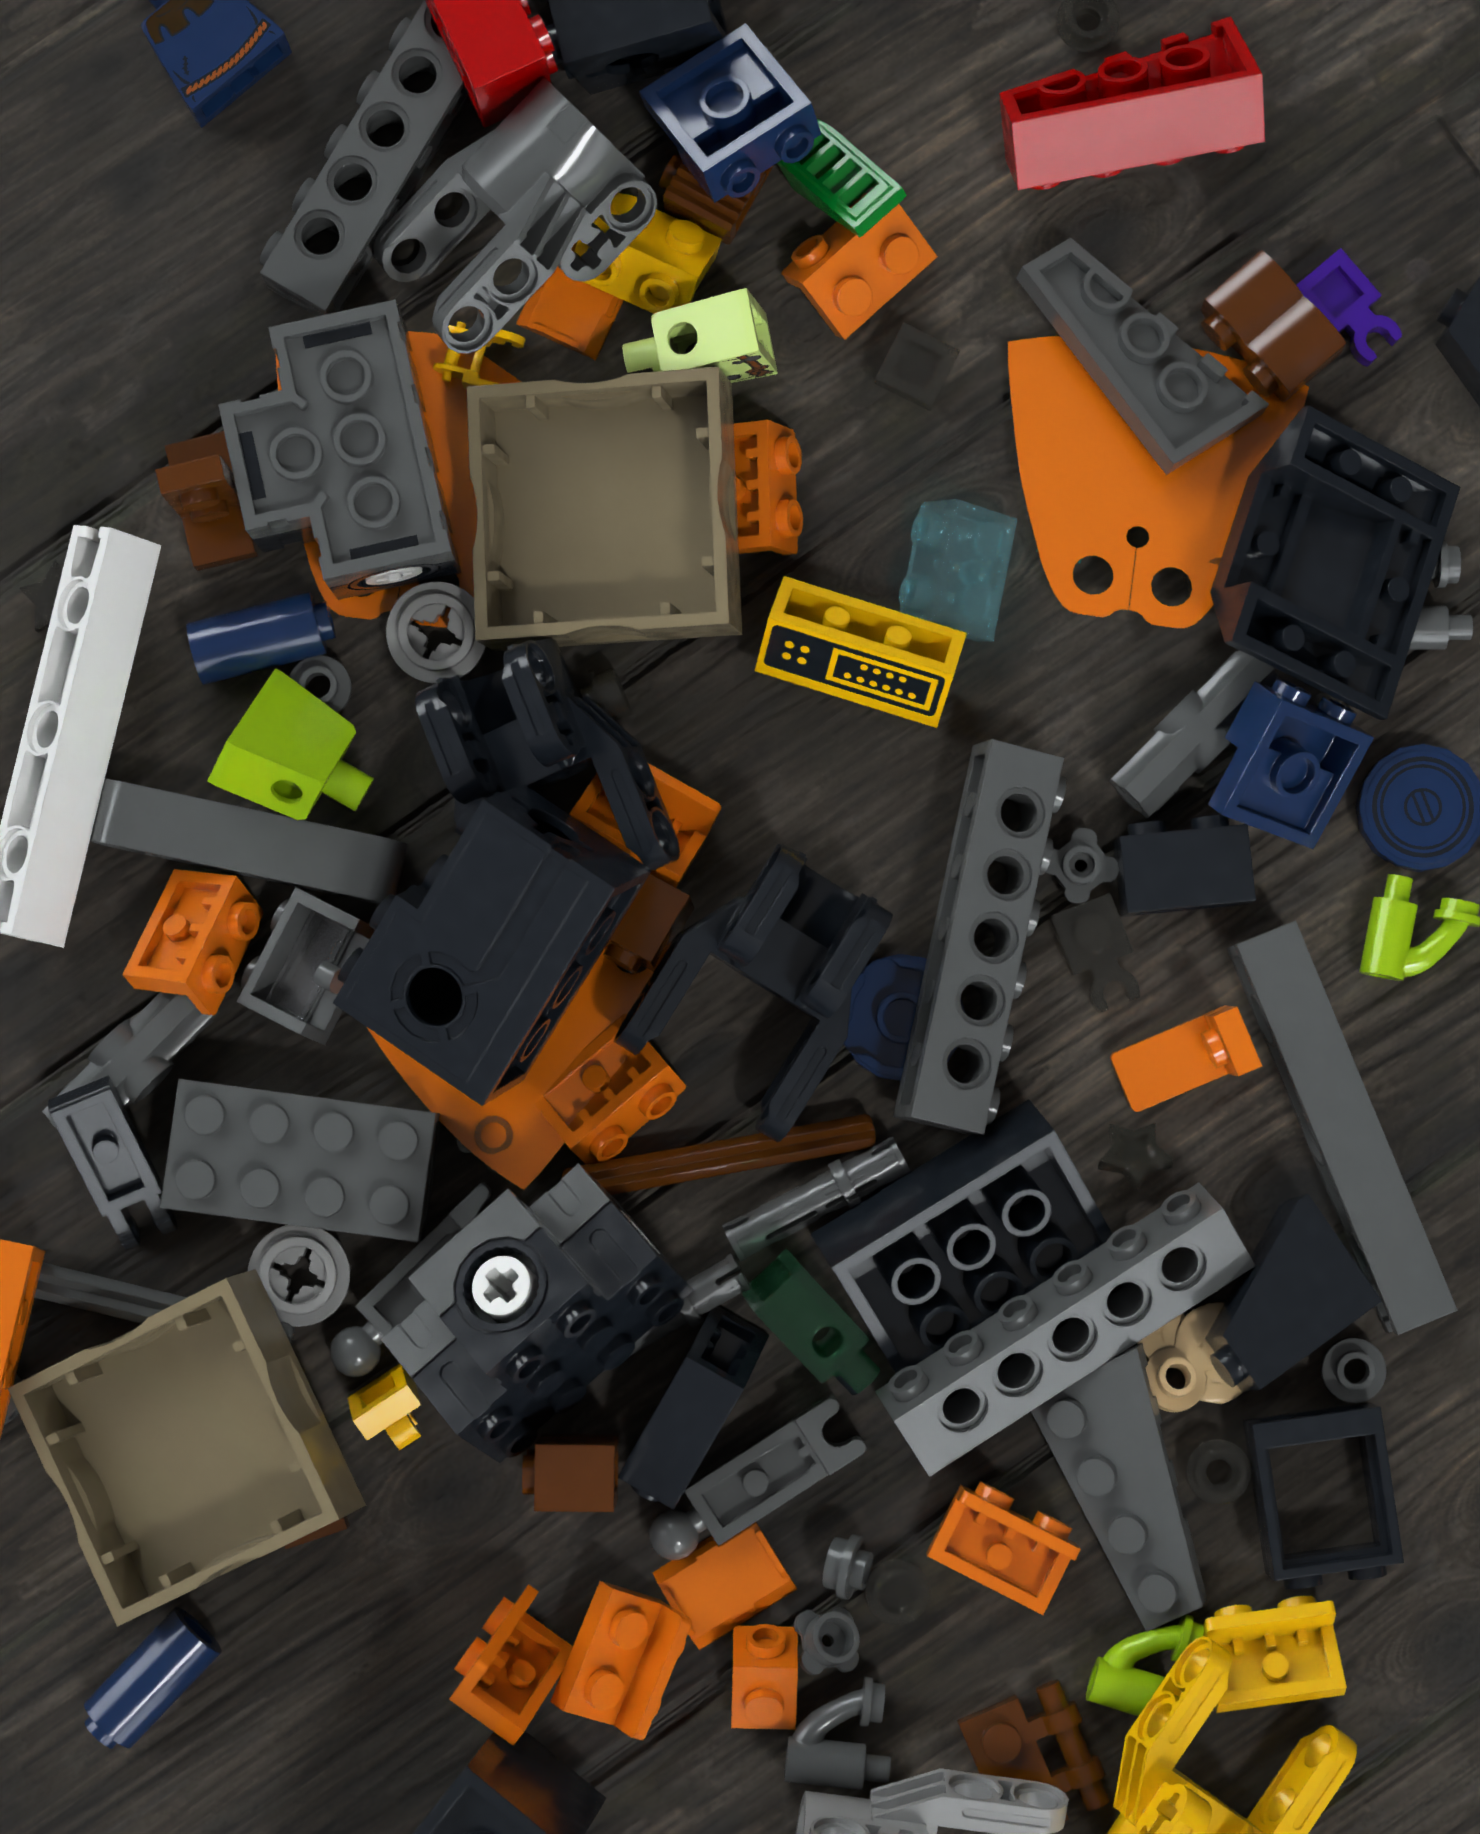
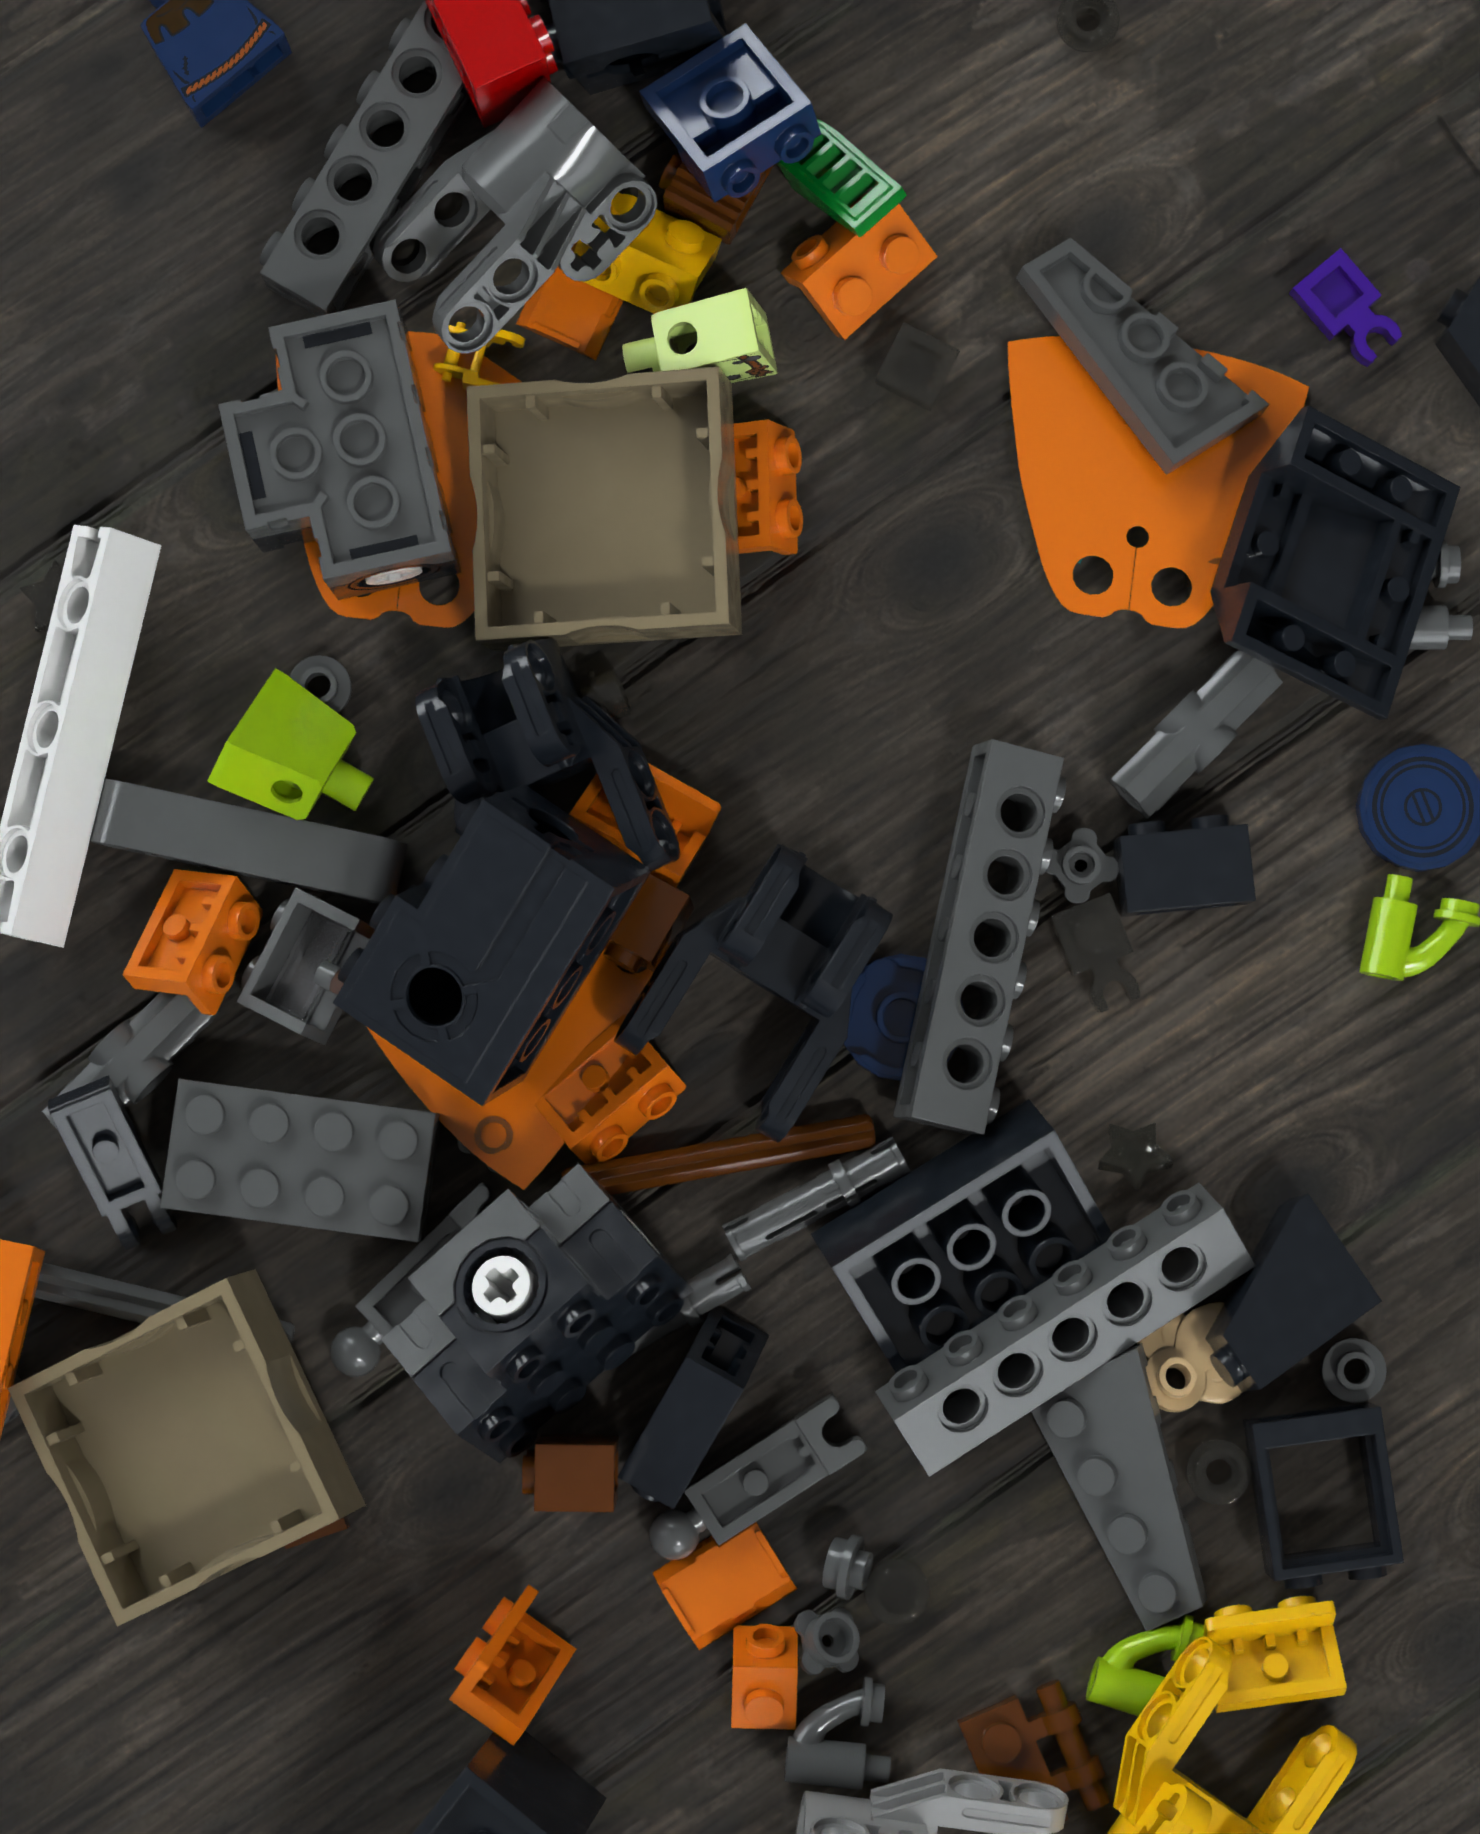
(150, 1680): dark blue brick -> none
(205, 496): reddish brown bracket -> none
(260, 637): dark blue brick -> none
(327, 1262): light grey gear -> none
(389, 1406): yellow tile -> none
(409, 645): light grey gear -> none
(622, 1659): orange bracket -> none
(797, 1308): clear green torso -> none
(860, 651): yellow brick -> none
(958, 567): clear light blue bracket -> none
(1002, 1547): orange bracket -> none
(1136, 111): wedge -> none
(1185, 1058): orange bracket -> none
(1270, 327): reddish brown brick -> none
(1289, 761): dark blue plate -> none
(1341, 1128): dark grey piece -> none

